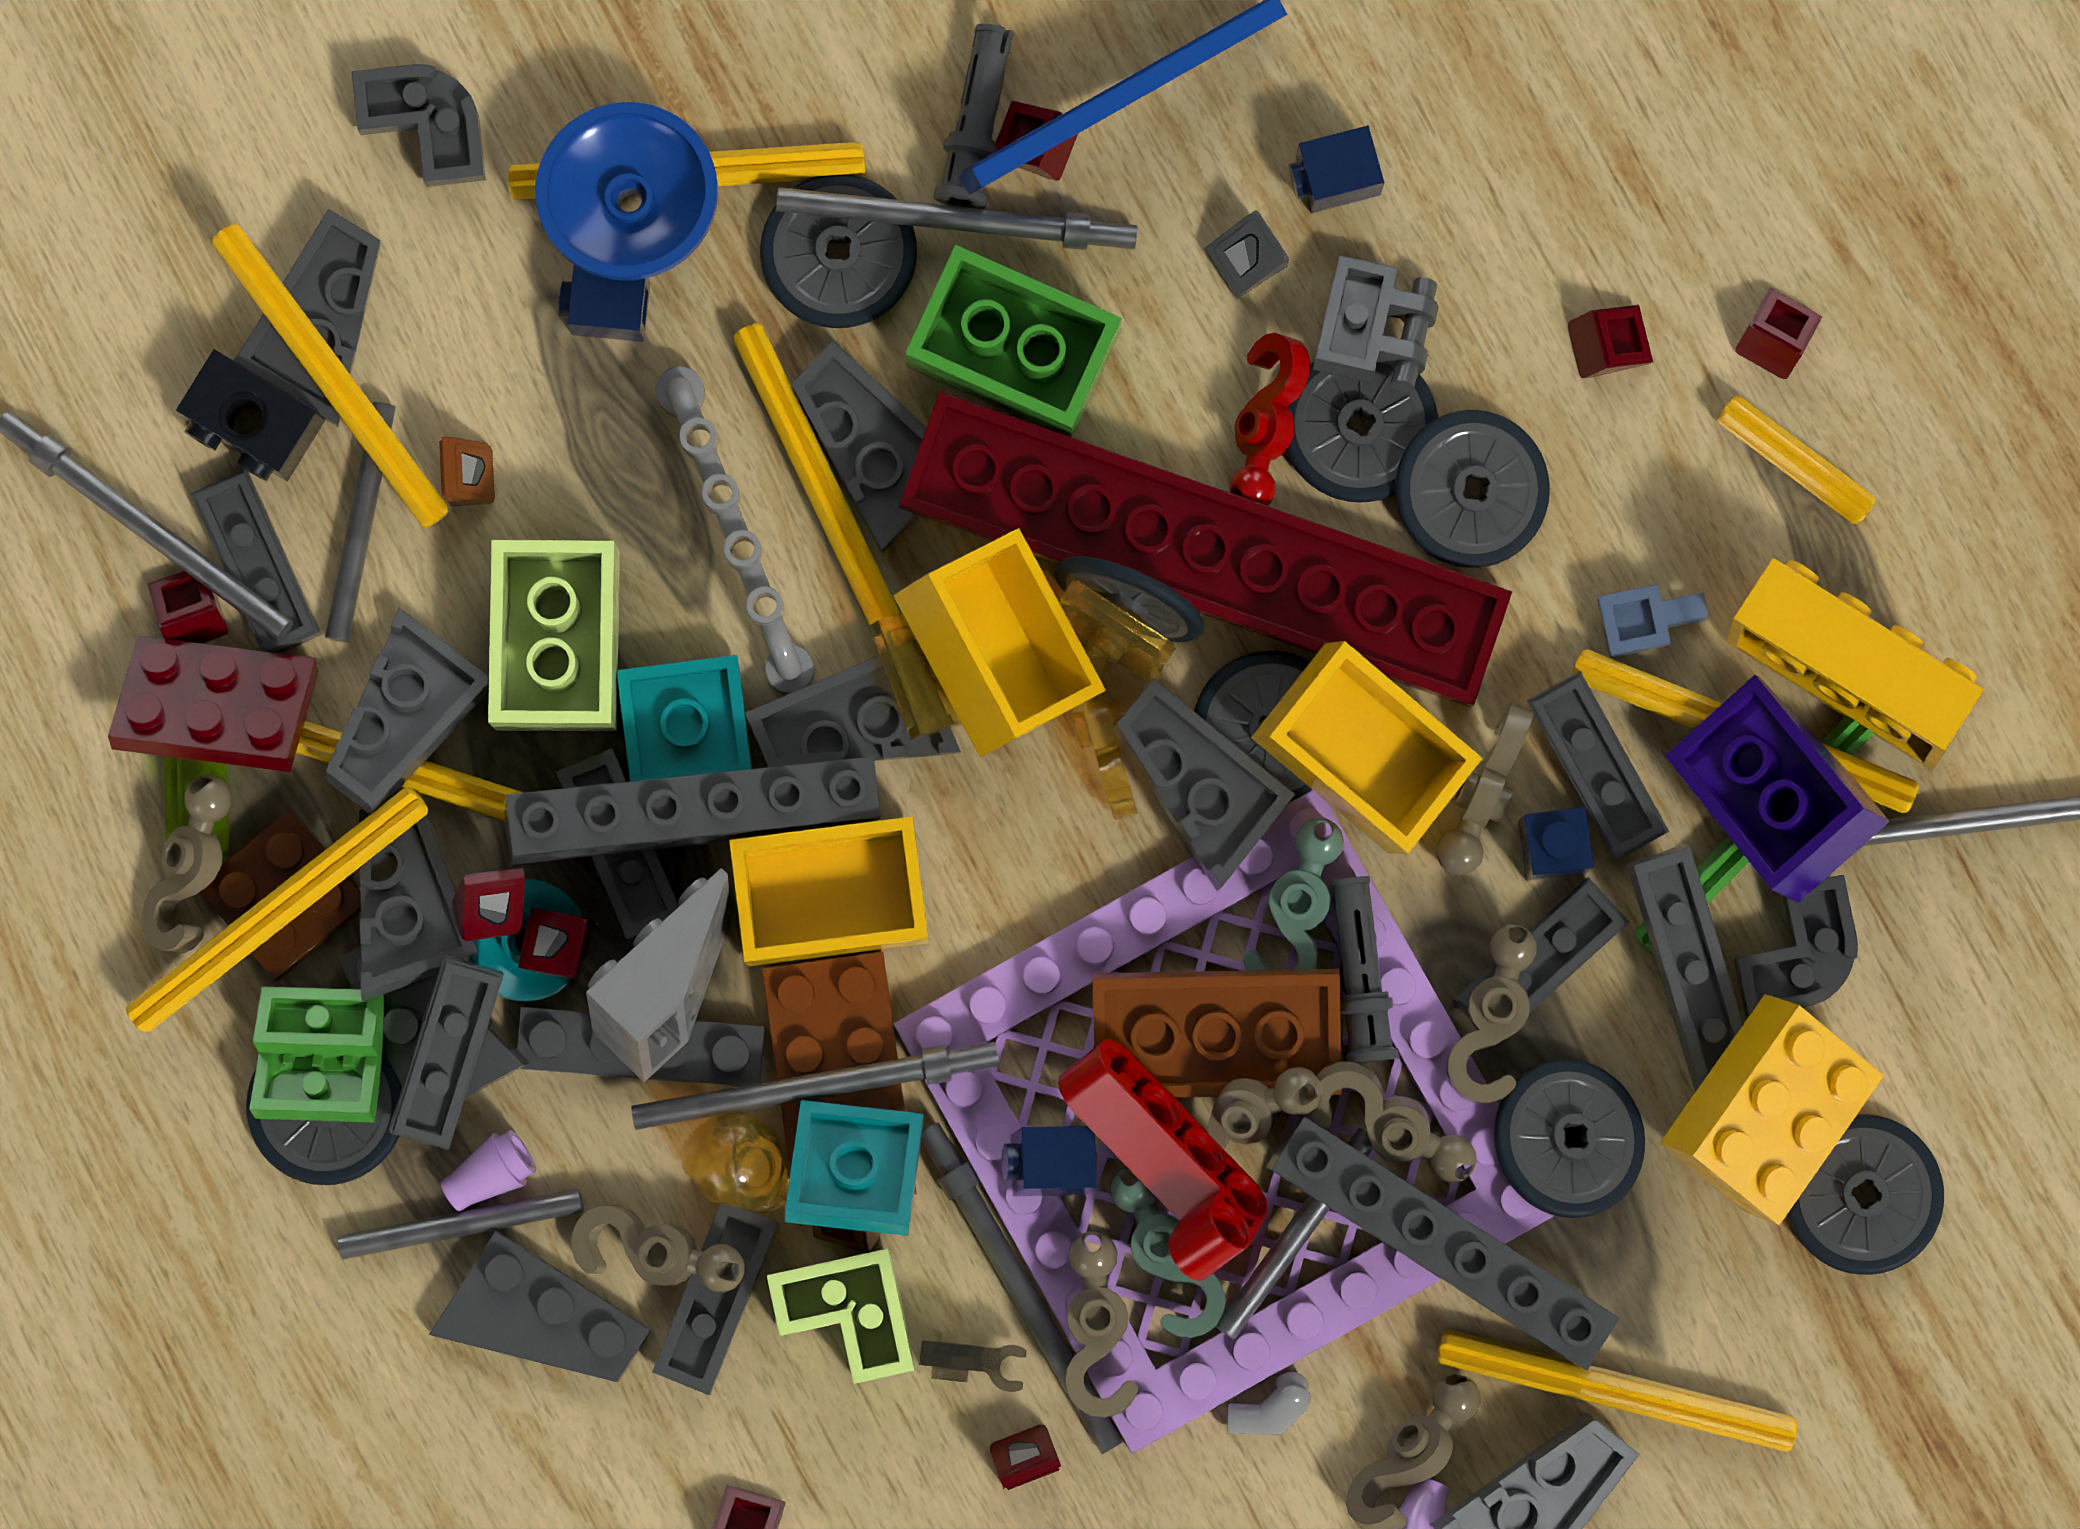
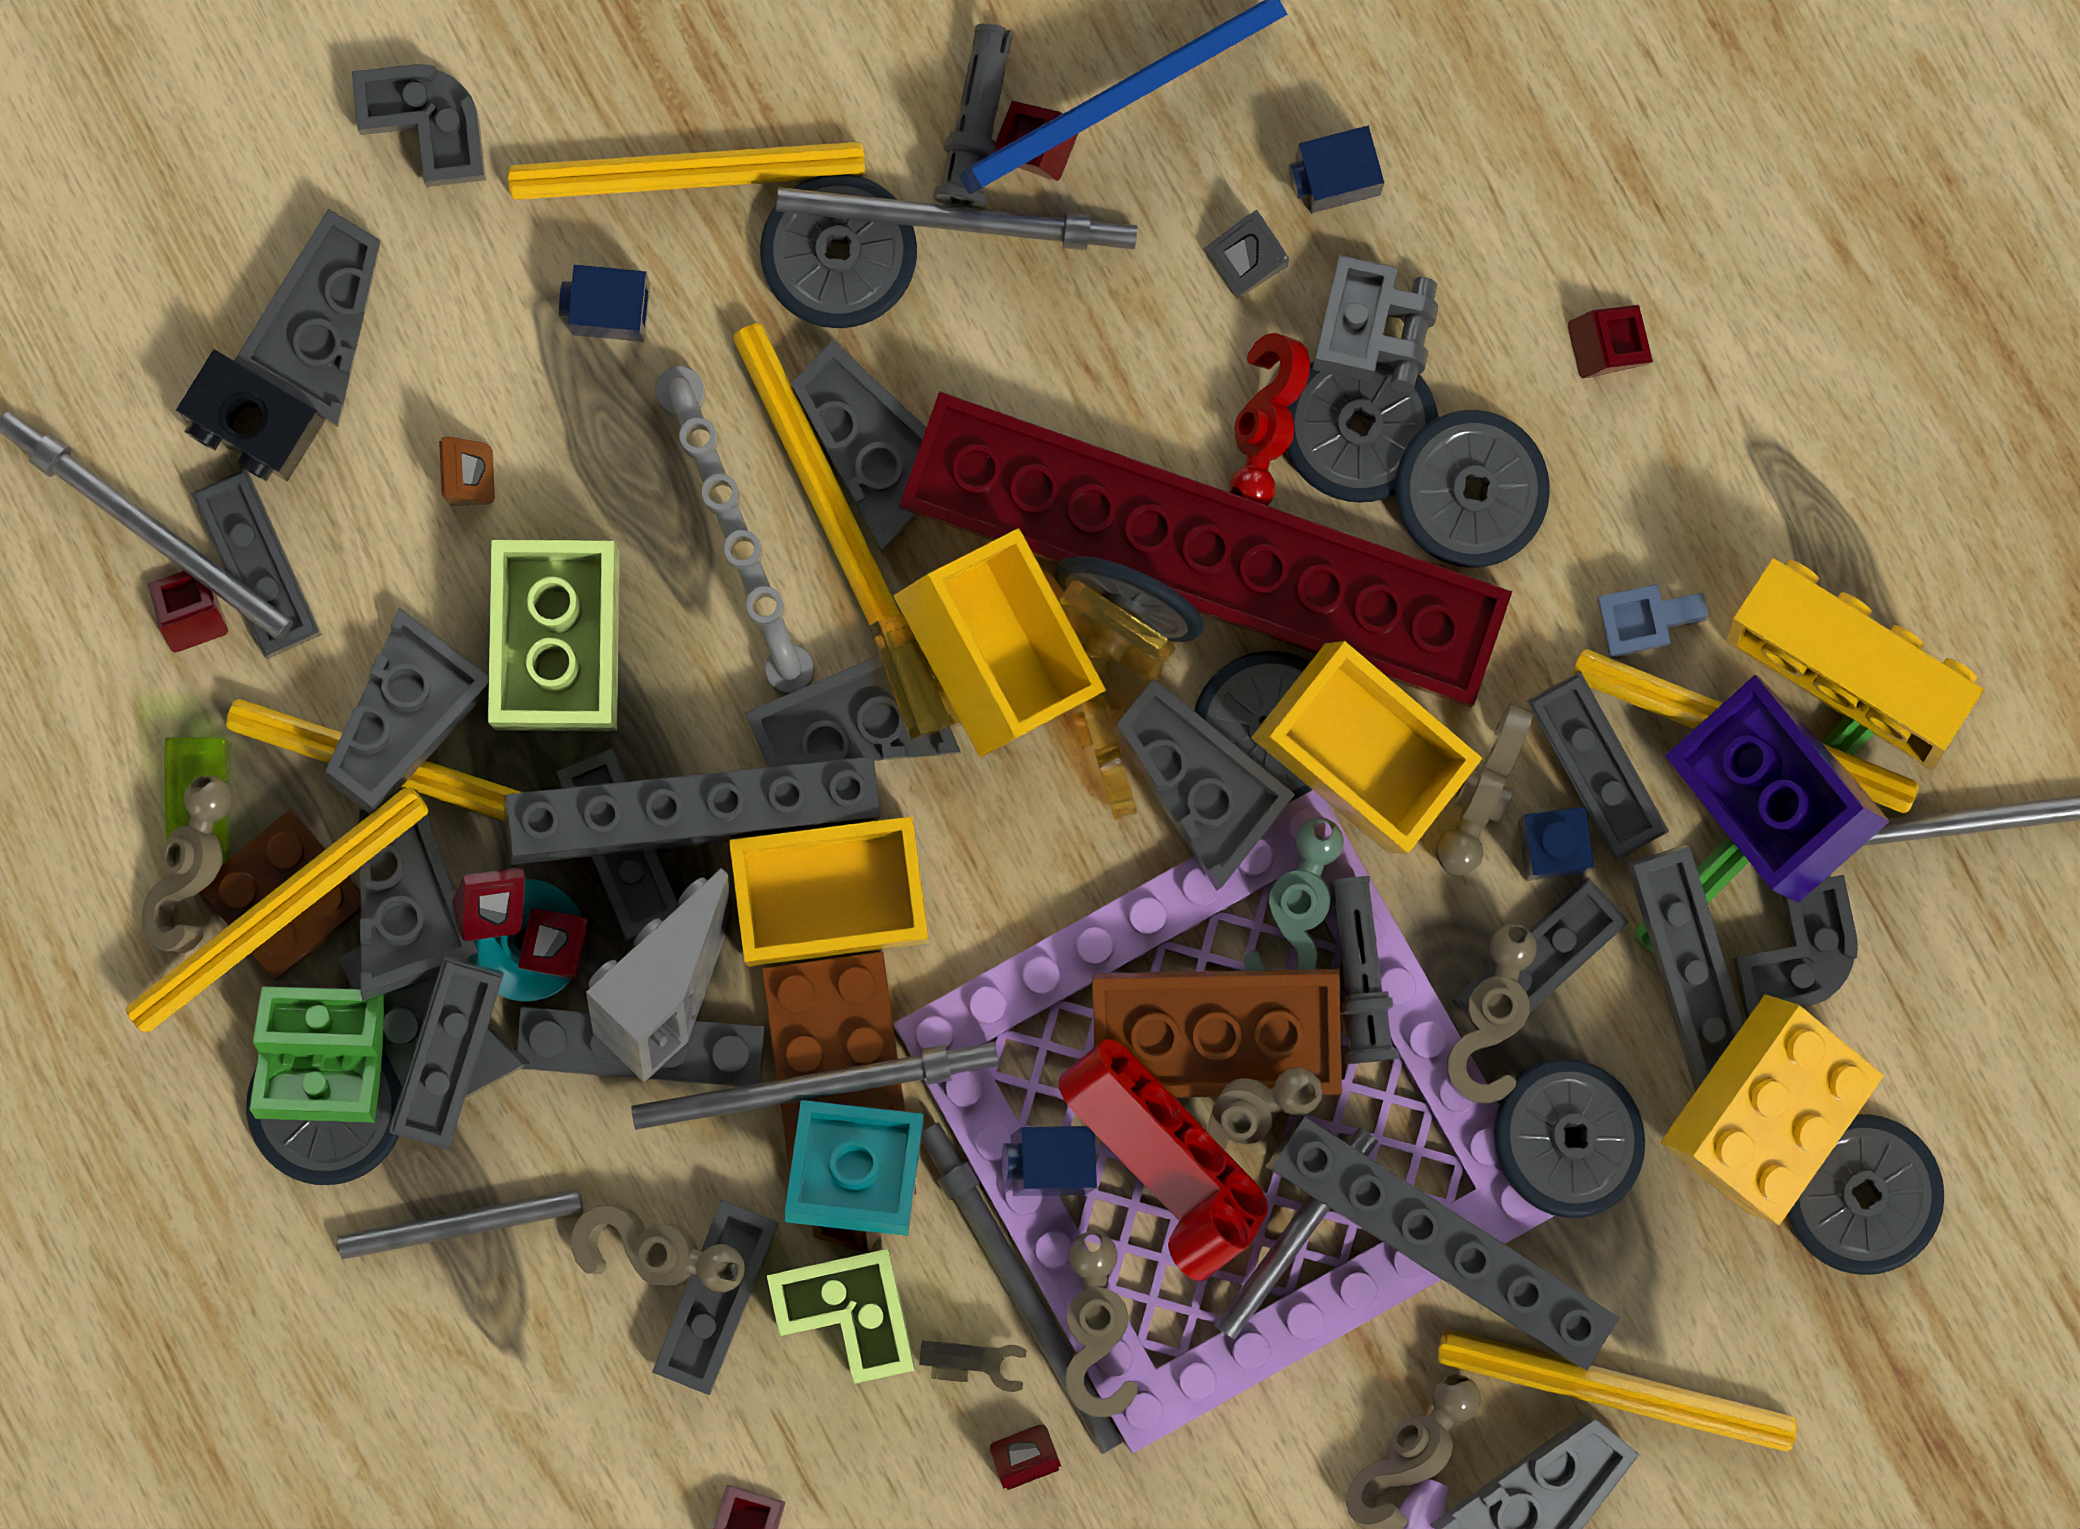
(213, 703): dark red plate -> none
(330, 375): yellow axle -> none
(356, 541): flat silver bar -> none
(490, 1170): lavender cone -> none
(539, 1314): dark grey wing -> none
(621, 154): blue dish -> none
(684, 718): teal plate -> none
(737, 1163): clear yellow hair -> none
(1013, 341): bright green brick -> none
(1152, 1254): sand green piece -> none
(1276, 1413): light grey arm -> none
(1397, 1125): dark tan piece -> none
(1778, 334): dark red slope -> none
(1796, 459): yellow axle -> none

